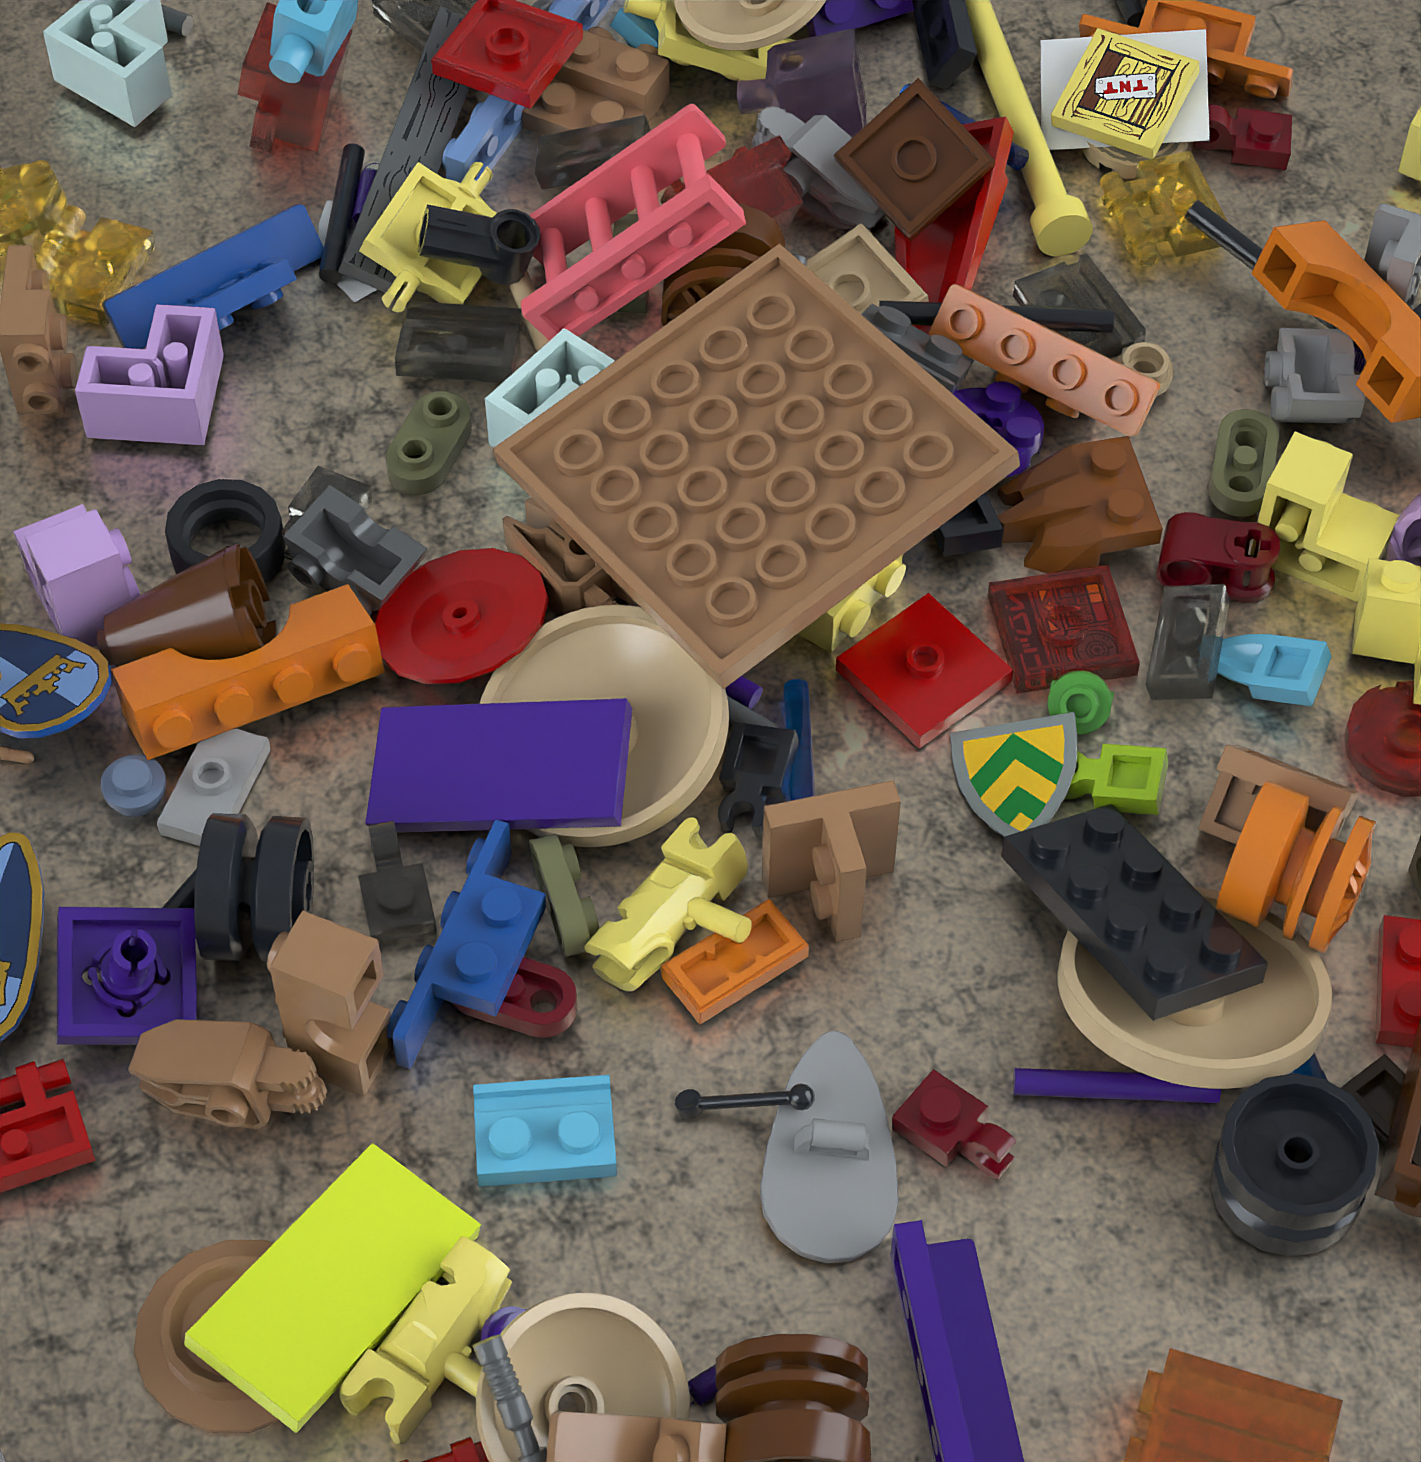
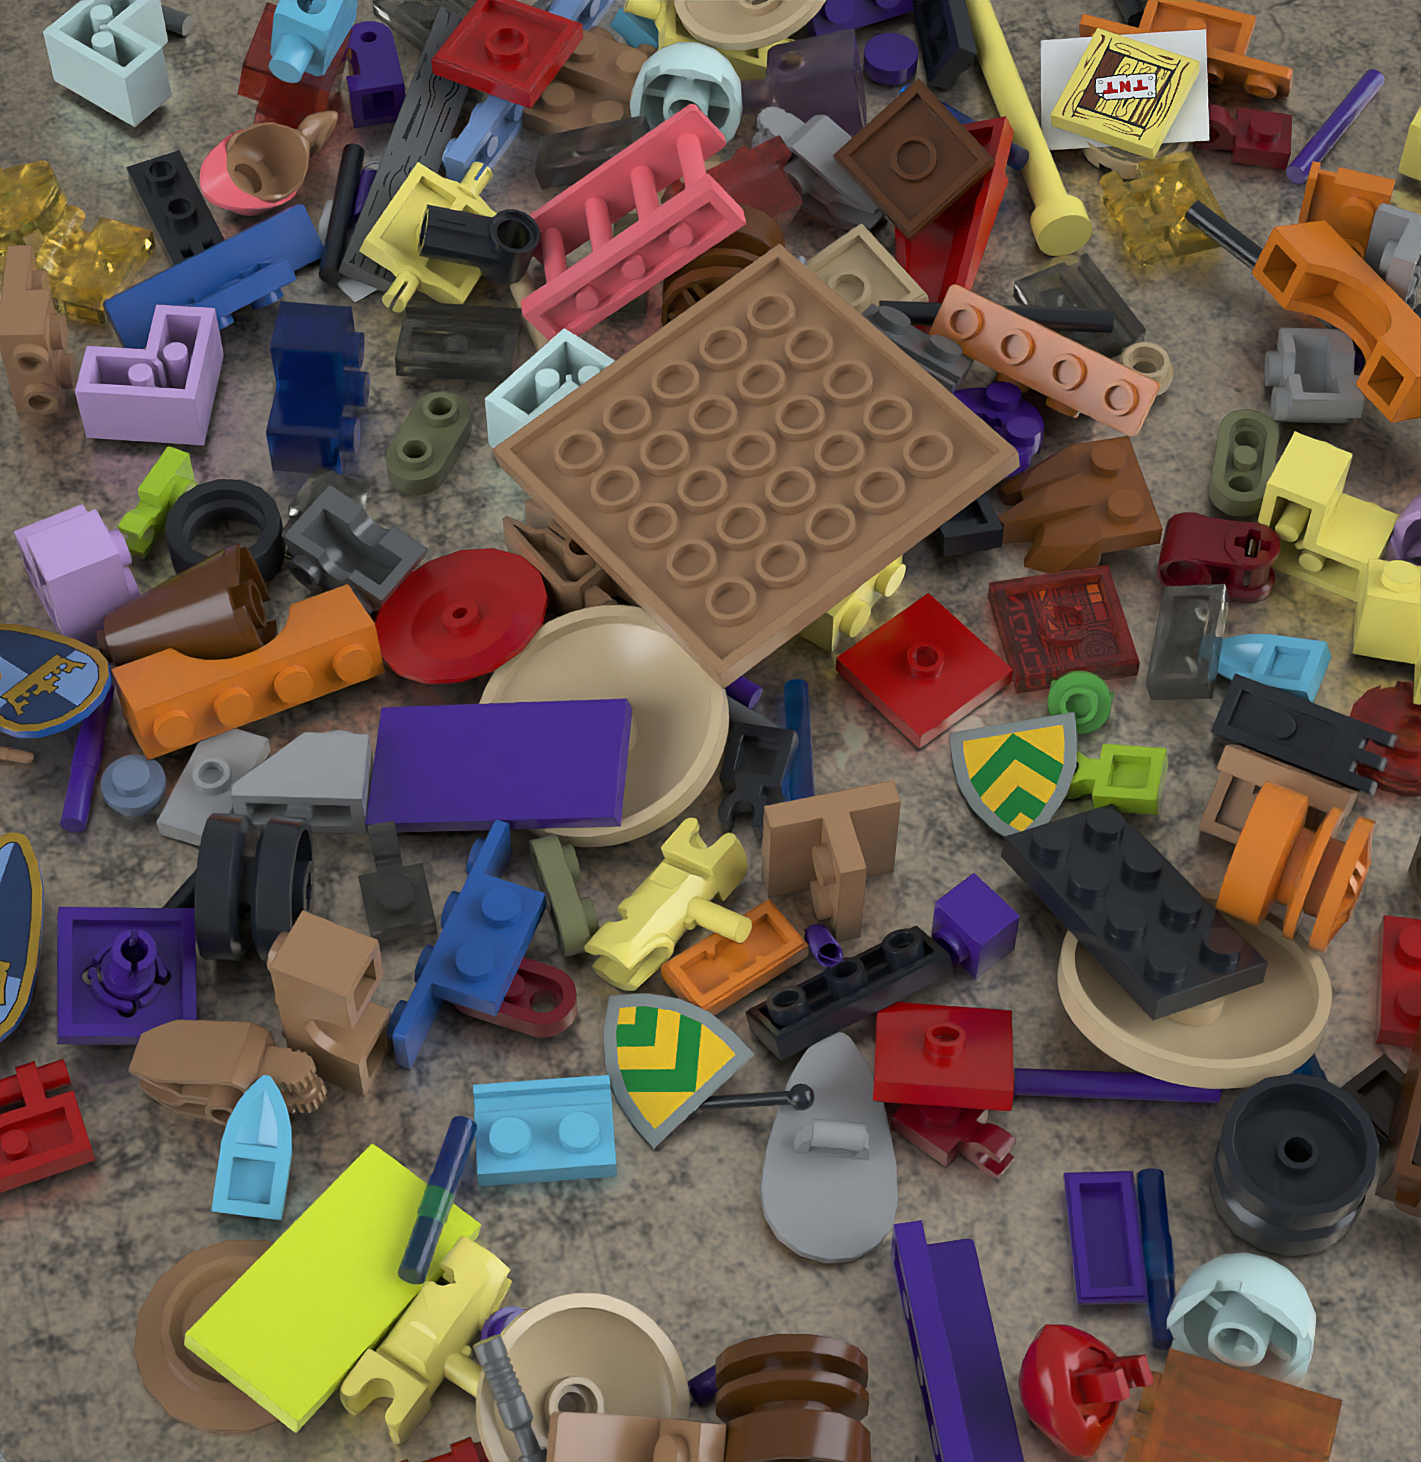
(86, 766): none -> dark purple piece
(157, 493): none -> lime plate
(174, 206): none -> black hinge
(255, 1155): none -> medium azure plate
(263, 164): none -> medium nougat hair
(311, 778): none -> light grey slope
(316, 387): none -> clear blue brick
(375, 76): none -> dark purple leg
(437, 1200): none -> piece
(666, 1059): none -> sticker
(685, 76): none -> light aqua cylinder
(827, 954): none -> dark purple piece
(849, 991): none -> black tile
(890, 58): none -> dark purple tile
(944, 1056): none -> red plate
(974, 926): none -> dark purple plate
(1075, 1386): none -> red piece
(1105, 1238): none -> dark purple tile
(1157, 1253): none -> clear blue piece
(1245, 1316): none -> light aqua cylinder
(1301, 733): none -> black hinge
(1335, 125): none -> dark purple bar
(1345, 202): none -> orange plate

